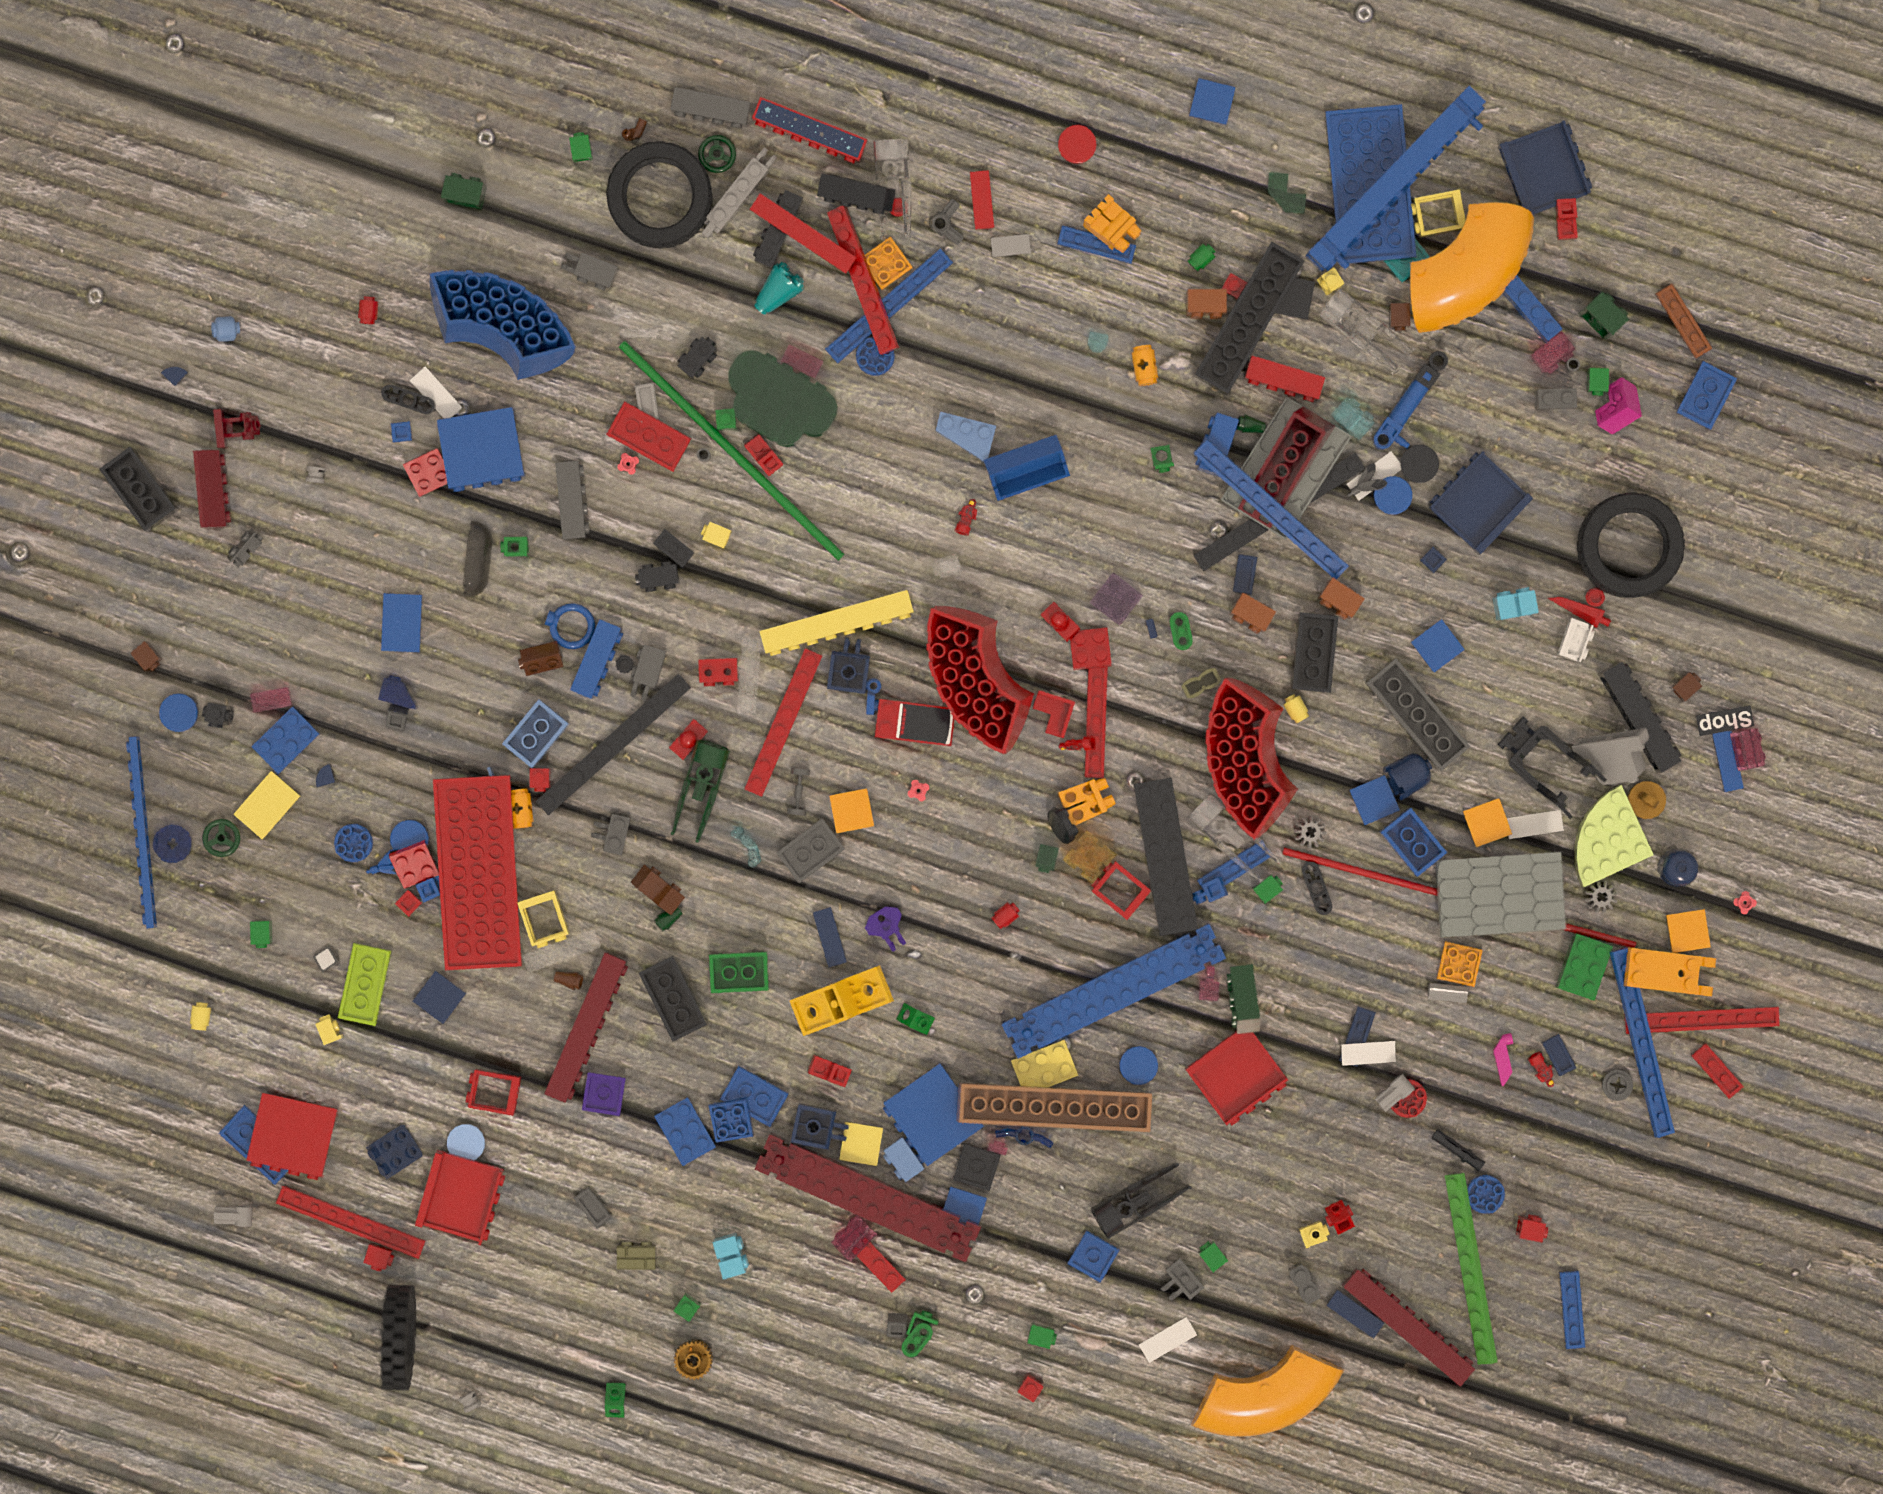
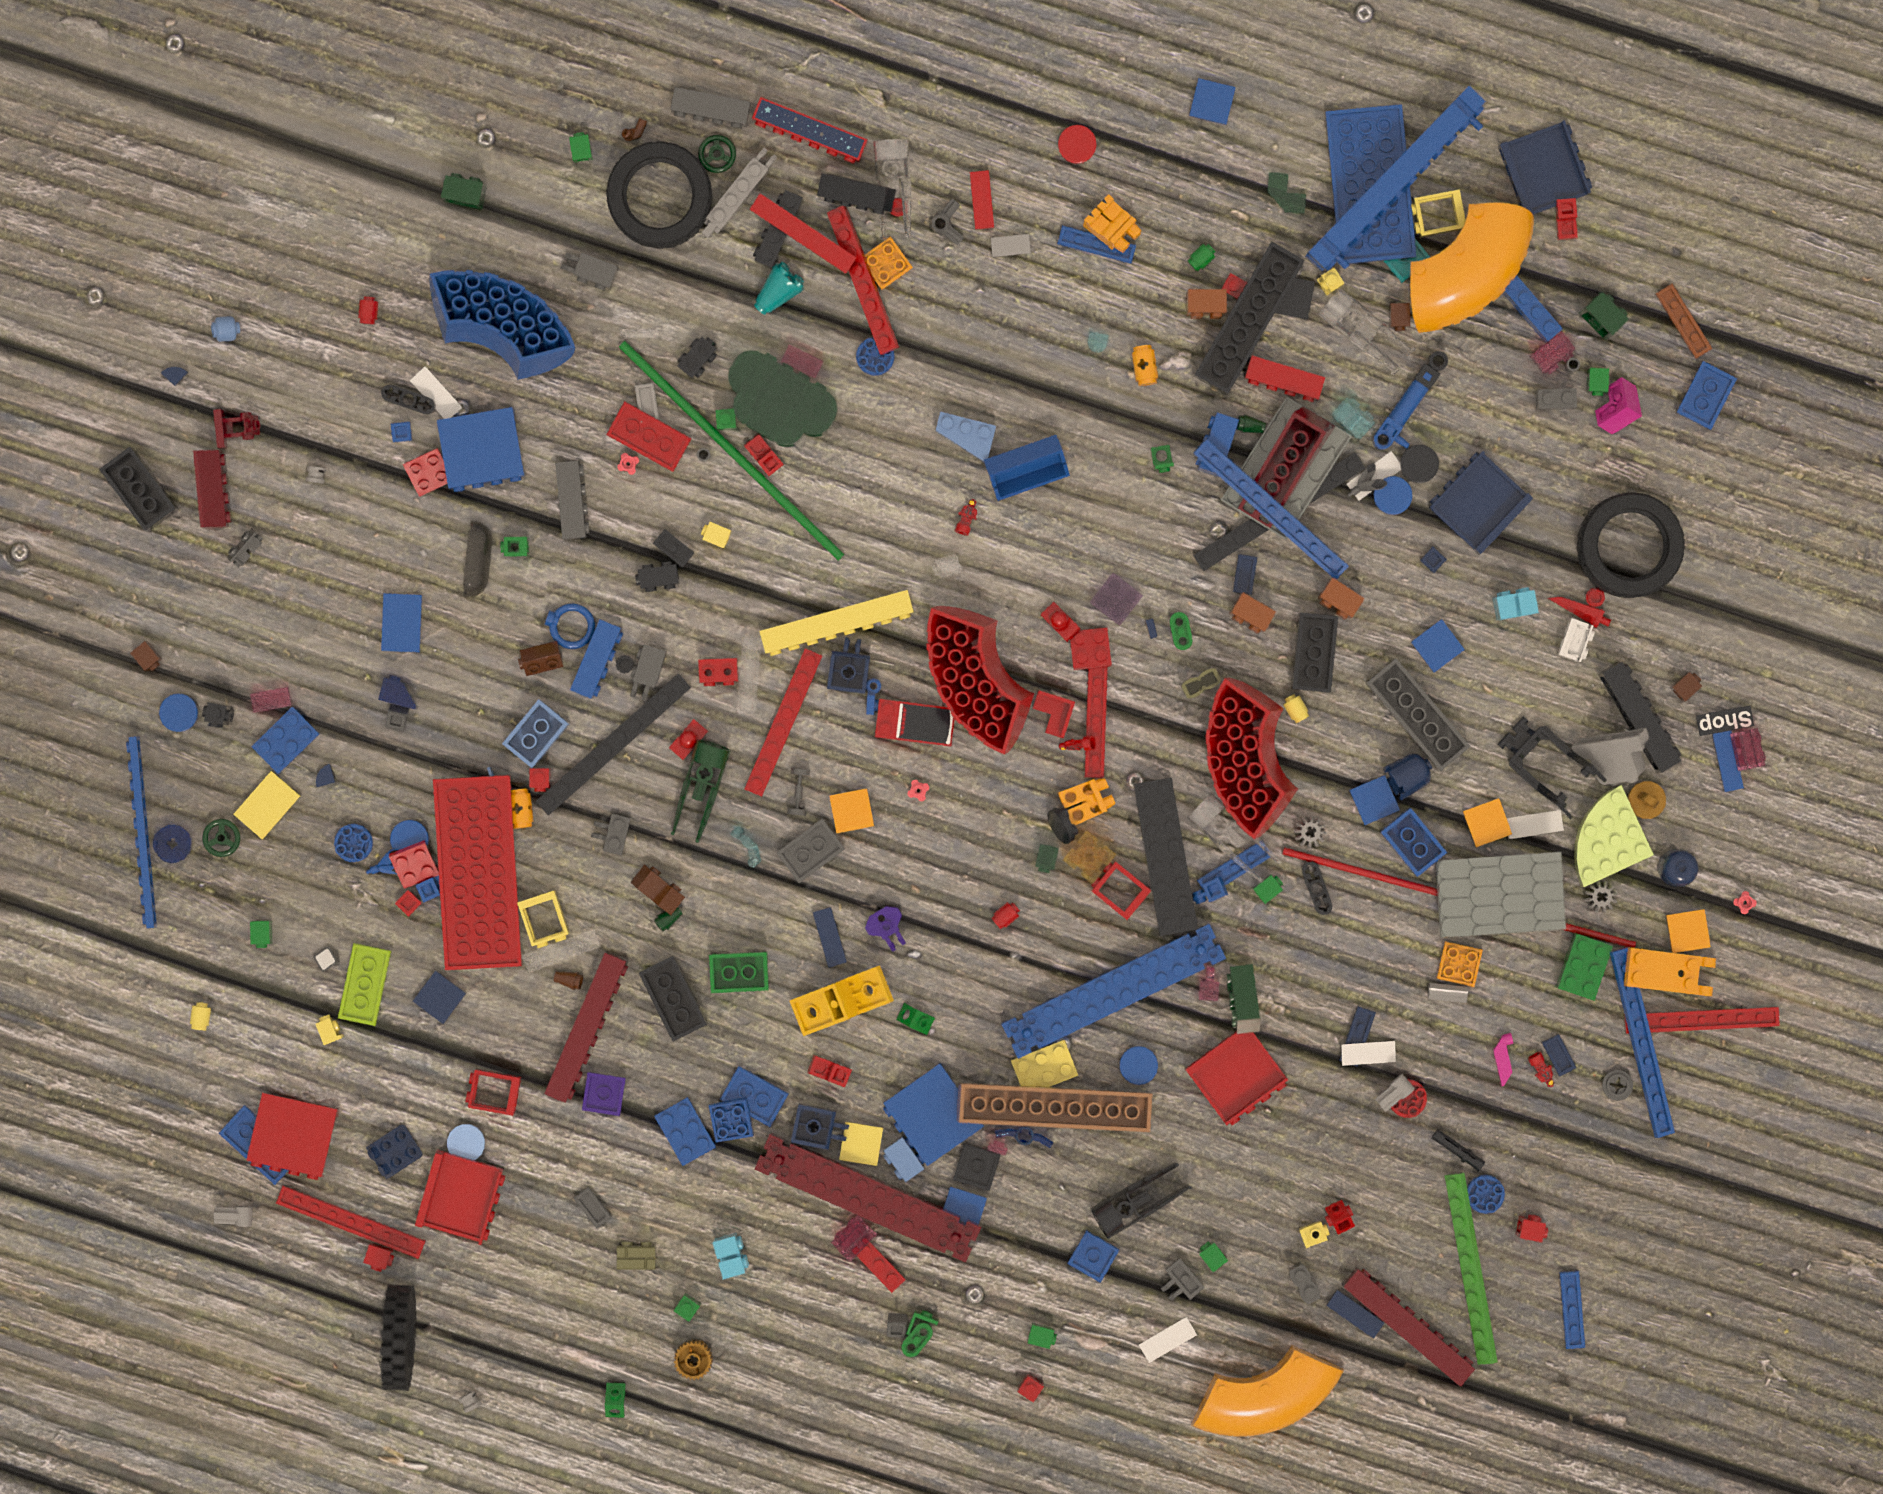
(892, 303): blue tile -> none
(1717, 1071): red tile -> none

